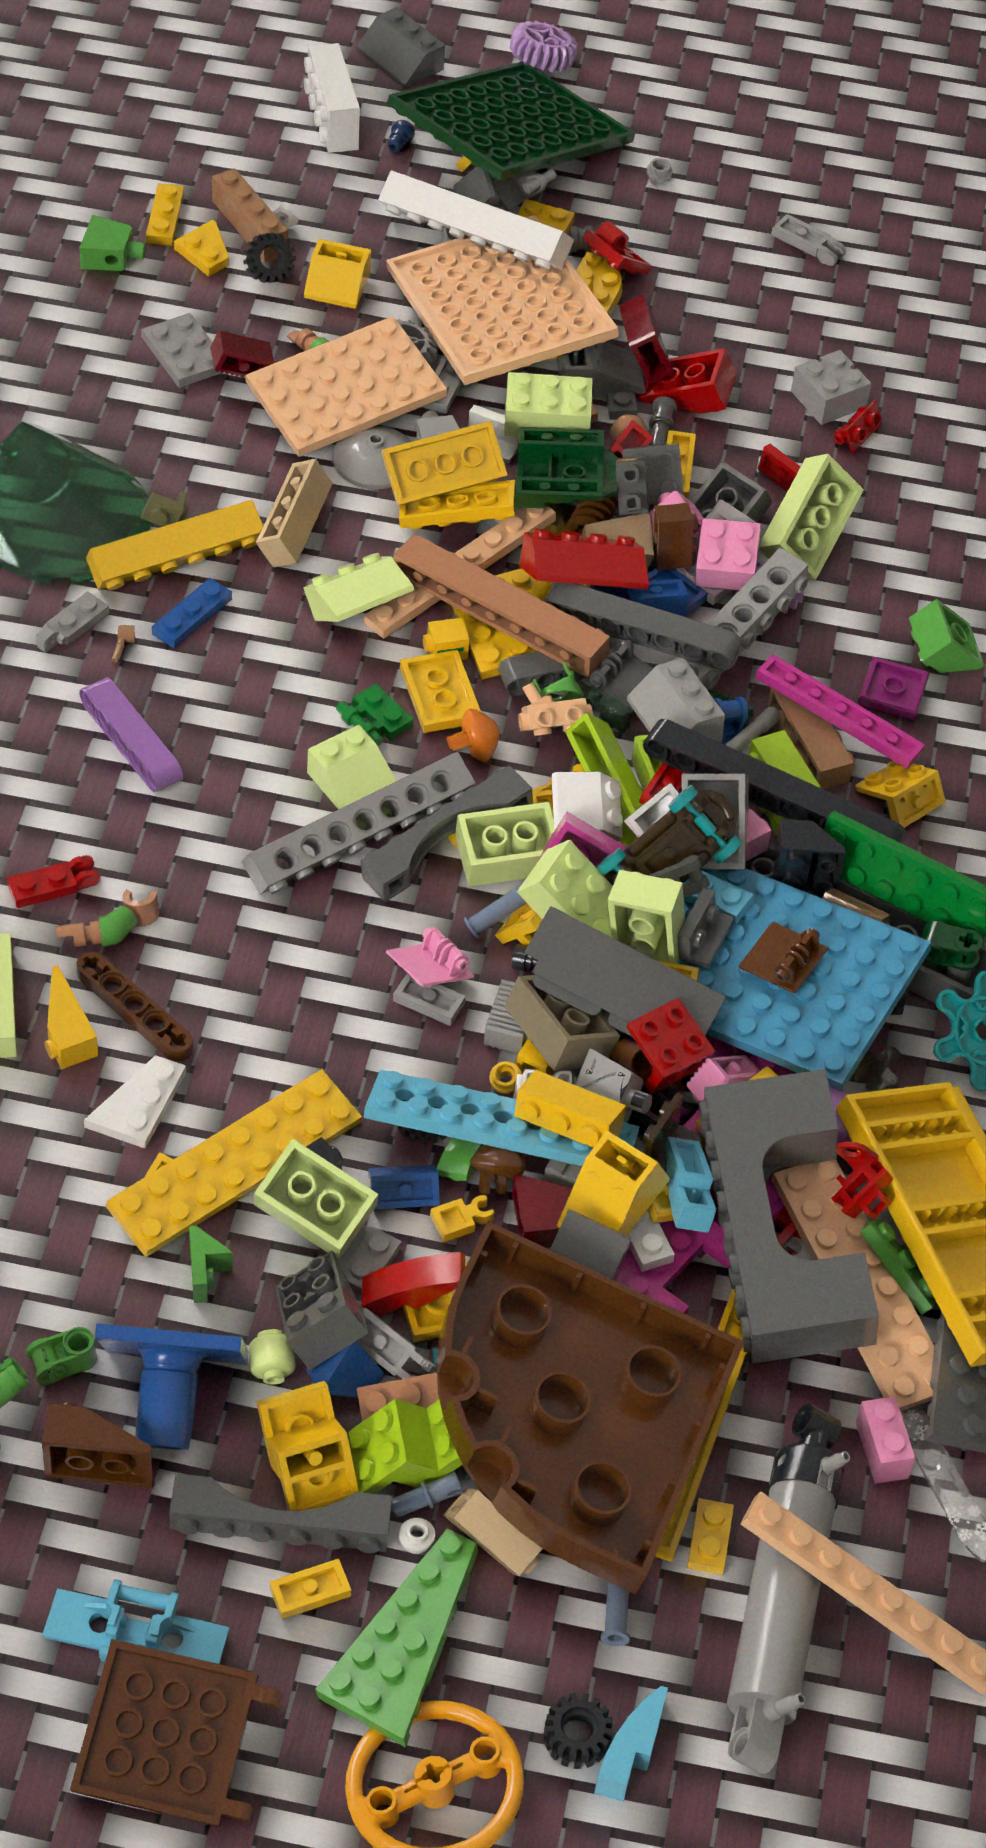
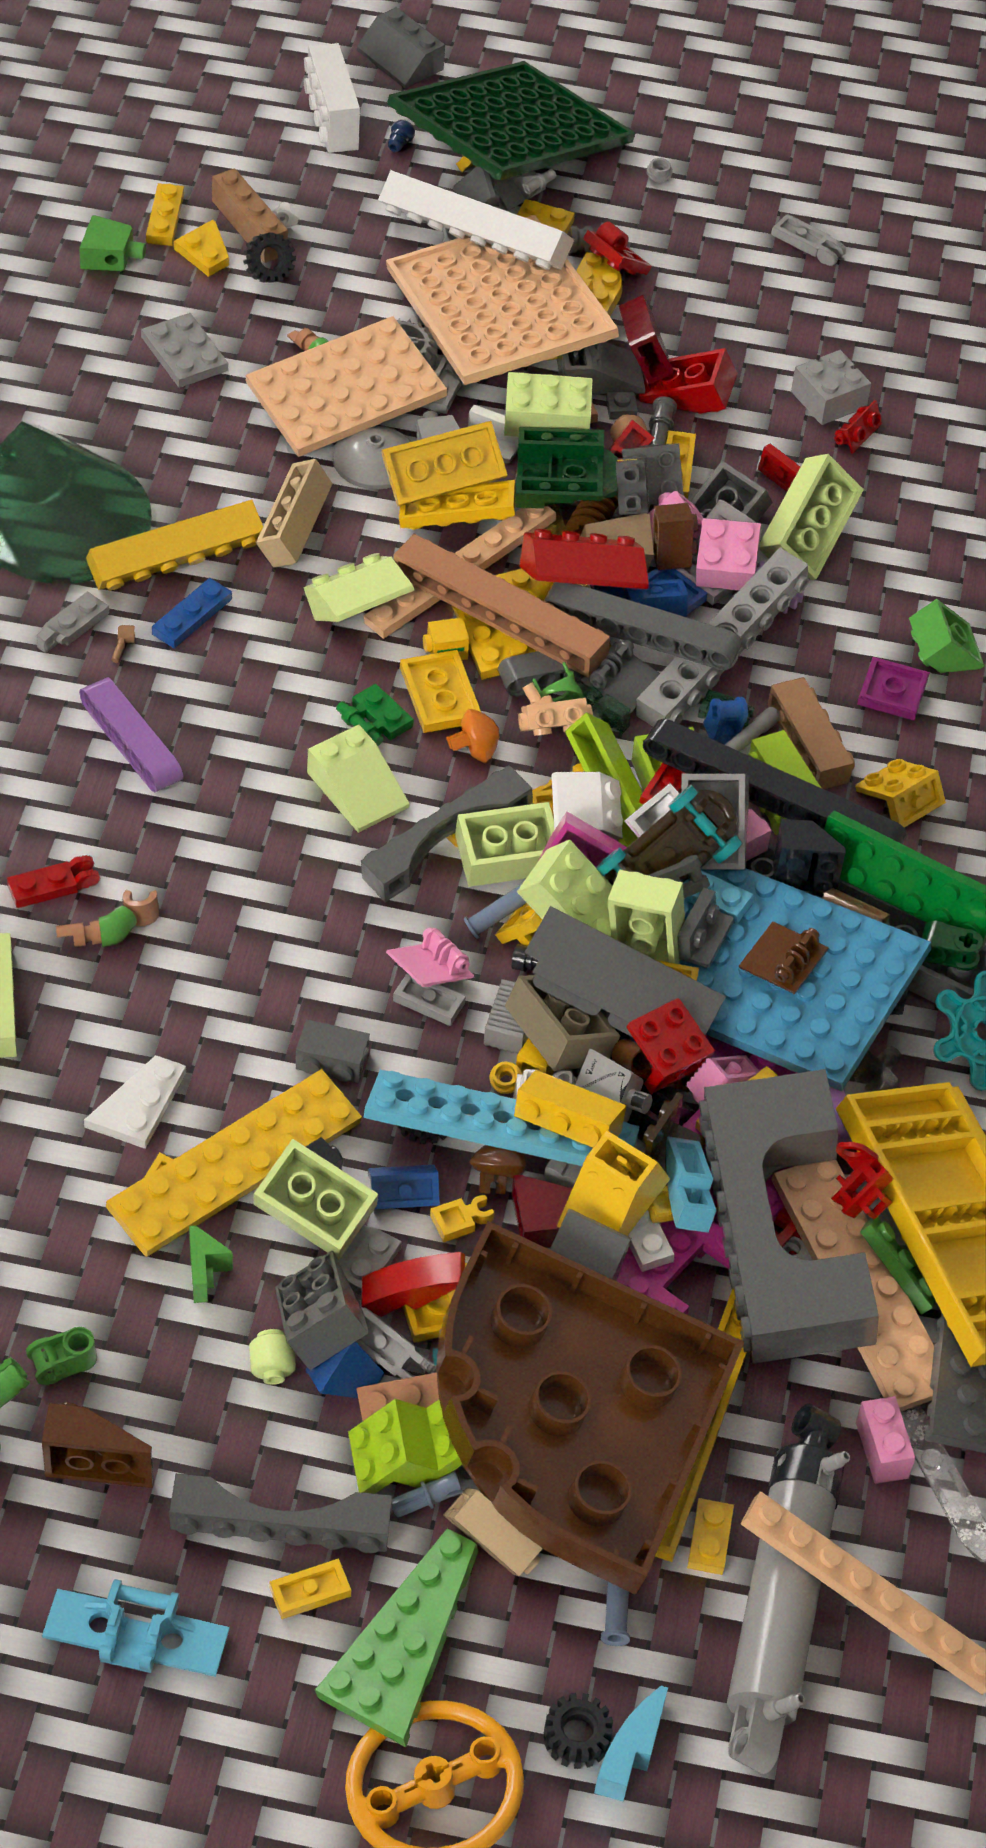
(69, 1031): yellow slope -> none
(137, 1019): reddish brown beam -> none
(164, 510): olive bracket -> none
(168, 1733): reddish brown plate -> none
(169, 1376): blue piece -> none
(240, 354): dark red brick -> none
(263, 865): light grey brick -> none
(307, 1447): yellow bracket -> none
(334, 1049): none -> dark grey brick
(337, 273): yellow slope -> none
(416, 1544): white plate -> none
(456, 1159): bright green slope -> none
(543, 46): lavender gear -> none
(678, 695): light grey slope -> none
(840, 711): dark pink plate -> none

